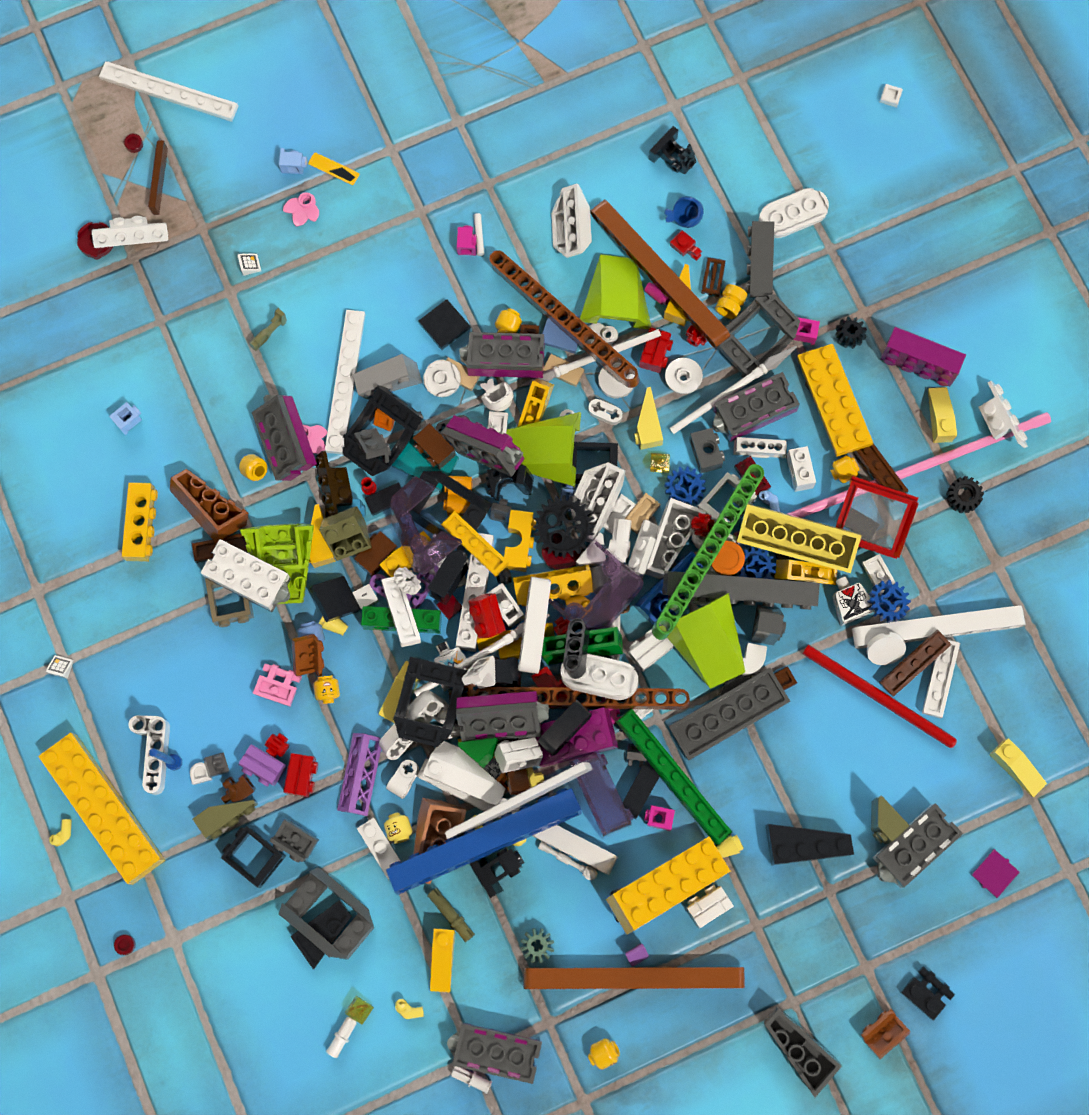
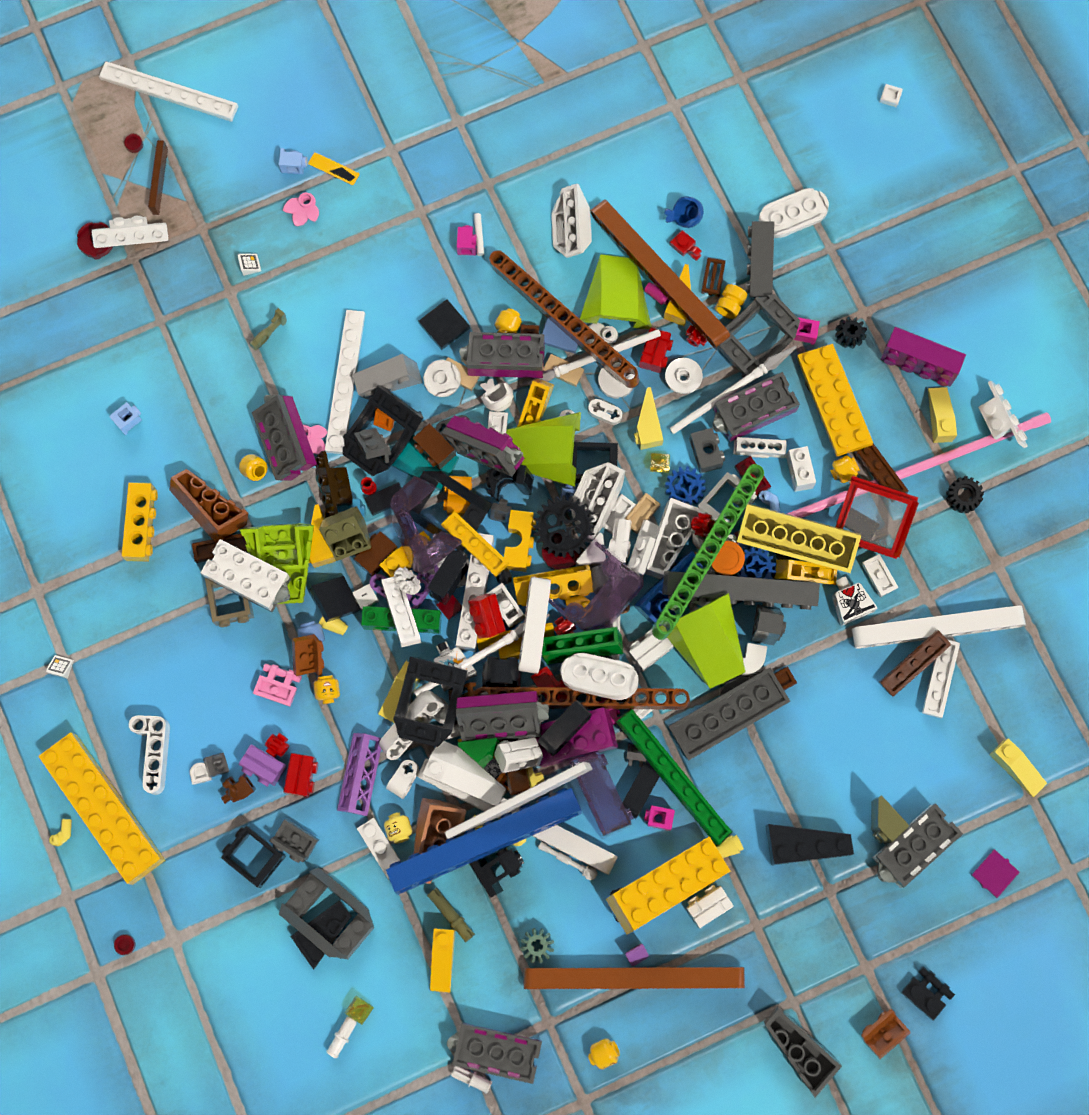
(172, 761): blue piece -> none
(217, 818): olive slope -> none
(407, 1011): light yellow arm -> none
(481, 673): white slope -> none
(574, 640): black beam -> none
(667, 146): black tile -> none
(880, 697): red piece -> none
(882, 604): blue gear -> none
(886, 648): white tile -> none

